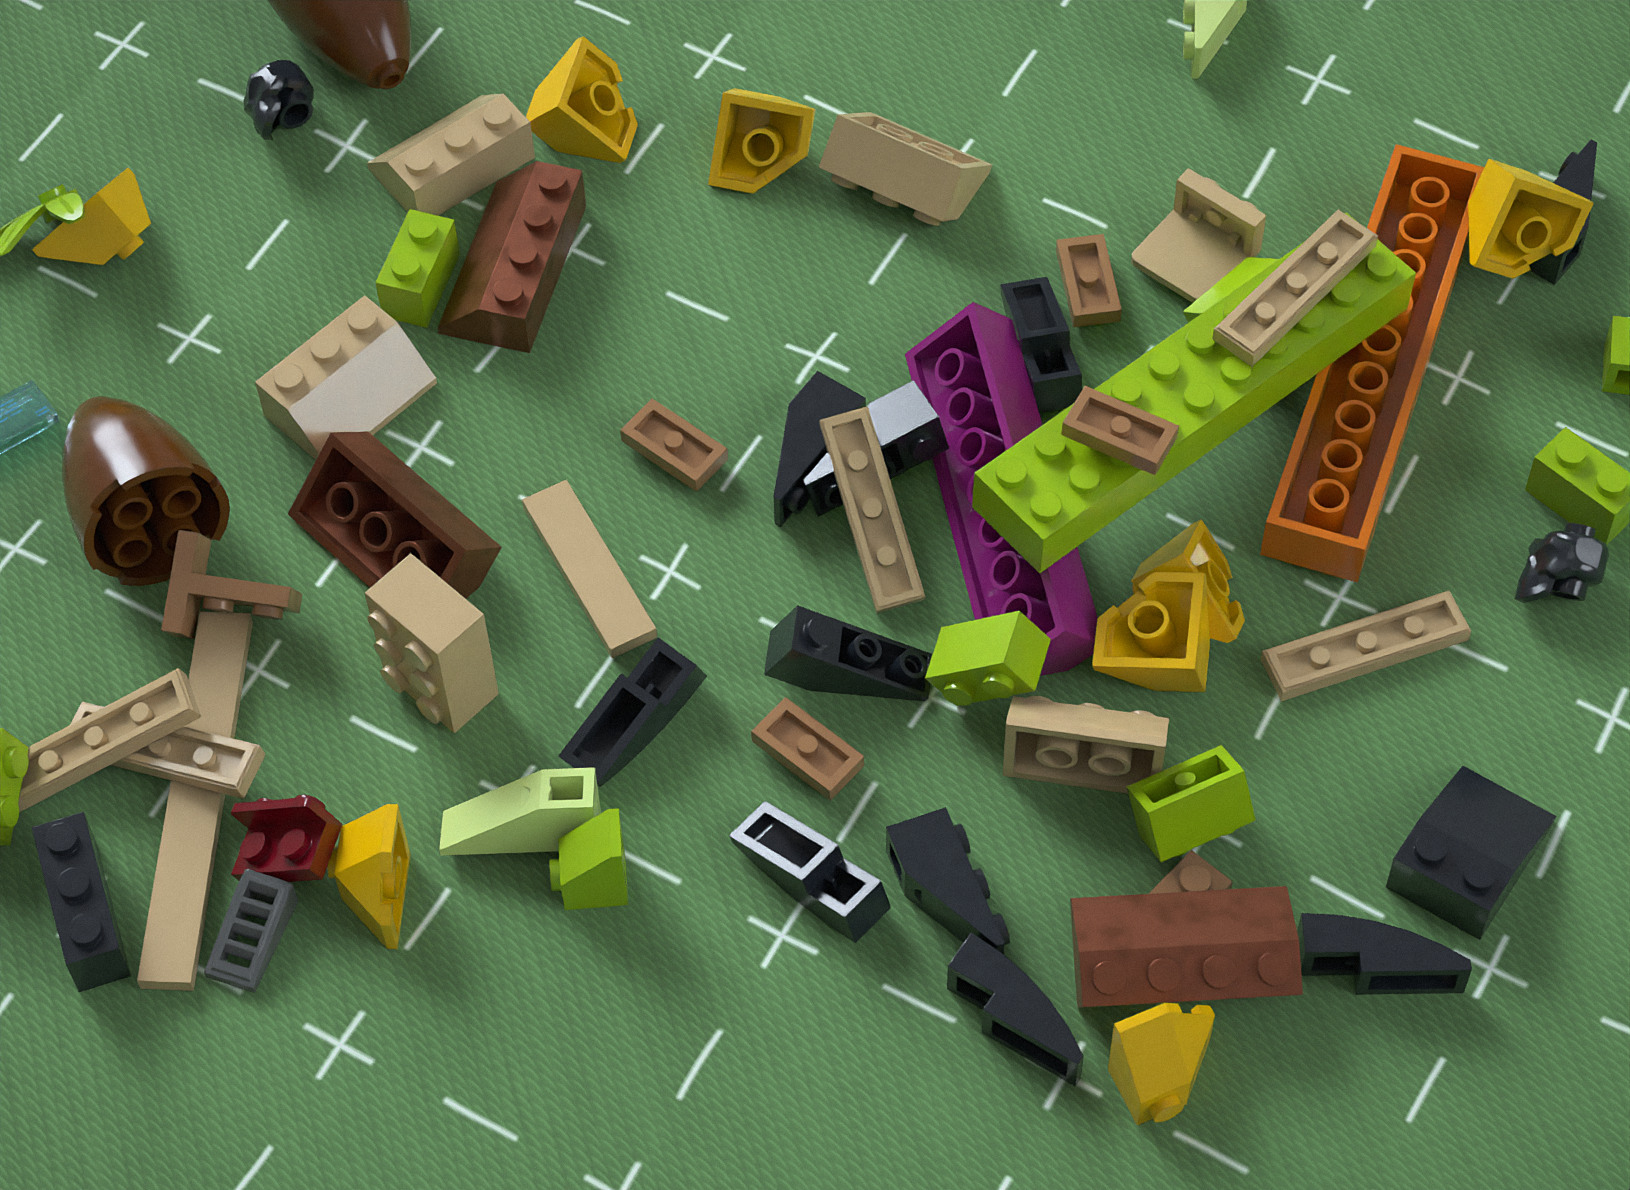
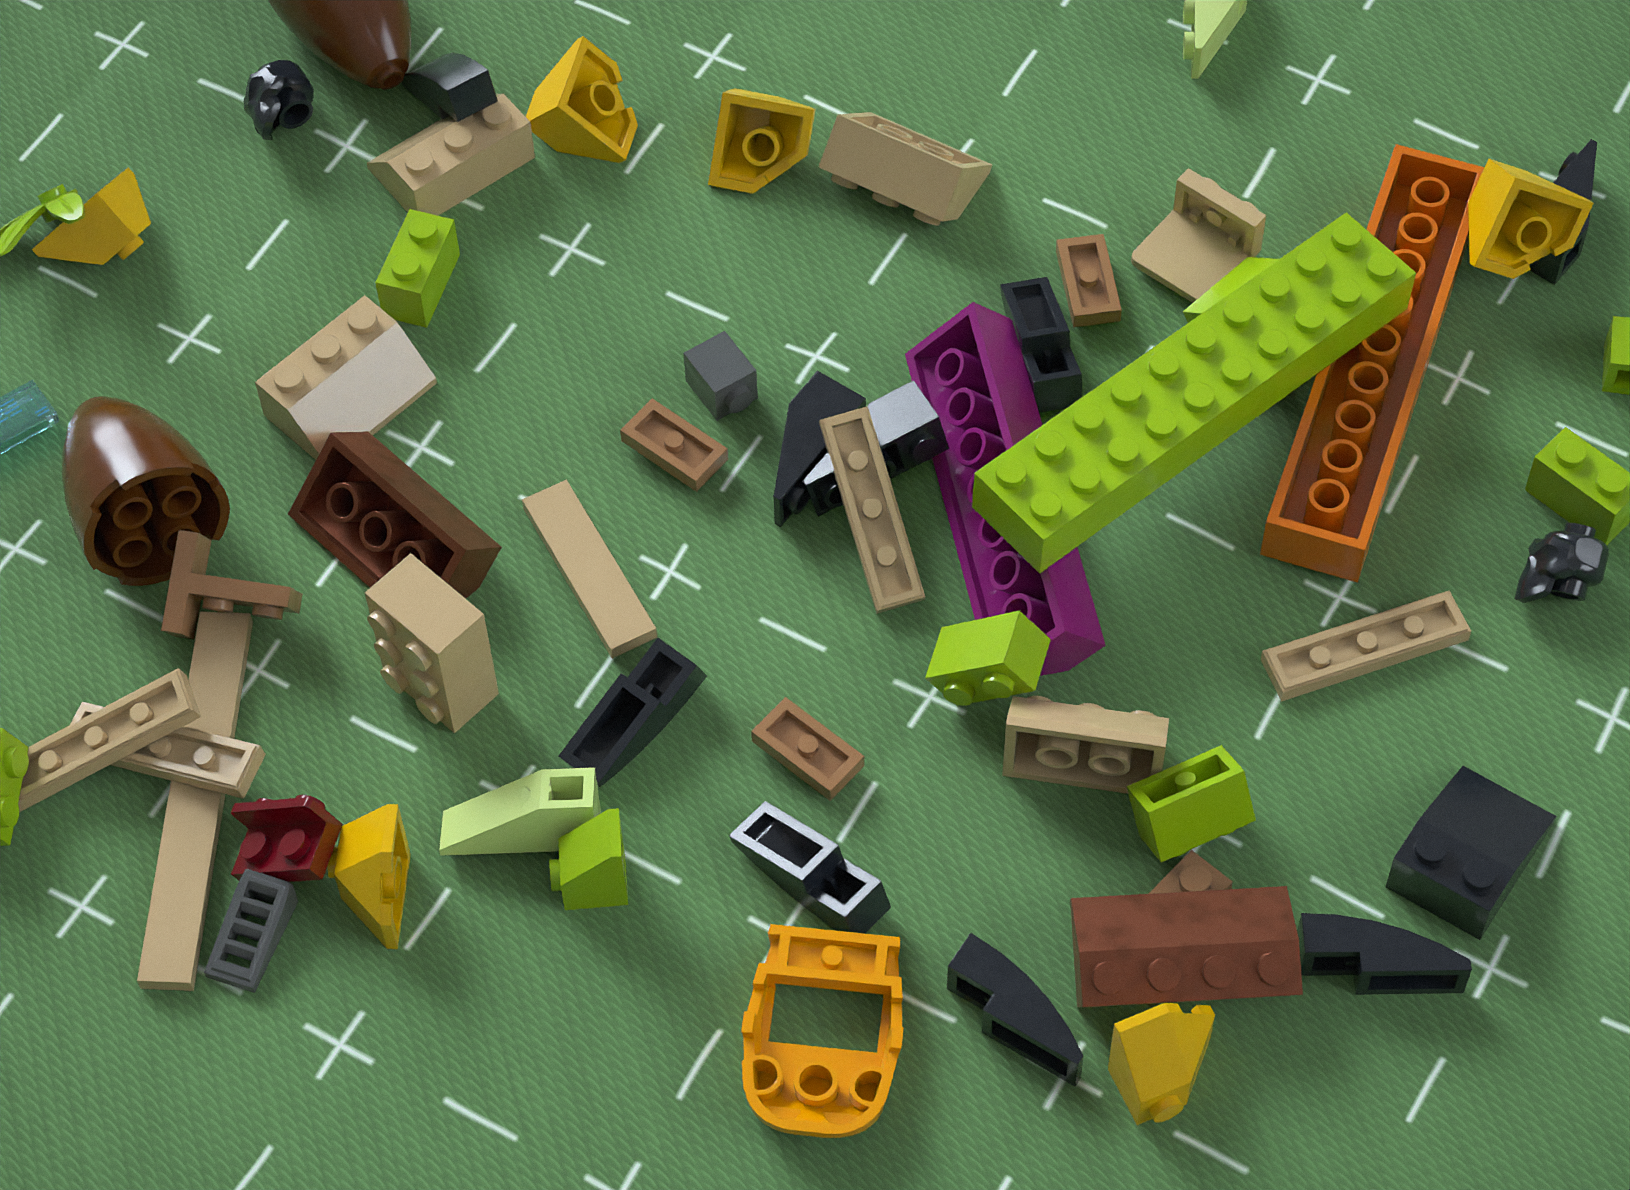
(81, 902): black brick -> none
(452, 86): none -> black slope
(516, 257): copper slope -> none
(721, 376): none -> dark grey brick
(816, 1087): none -> light orange slope
(844, 659): black slope -> none
(938, 878): black slope -> none
(1120, 430): medium nougat plate -> none
(1158, 634): yellow slope -> none
(1198, 552): yellow slope -> none
(1294, 287): tan tile -> none

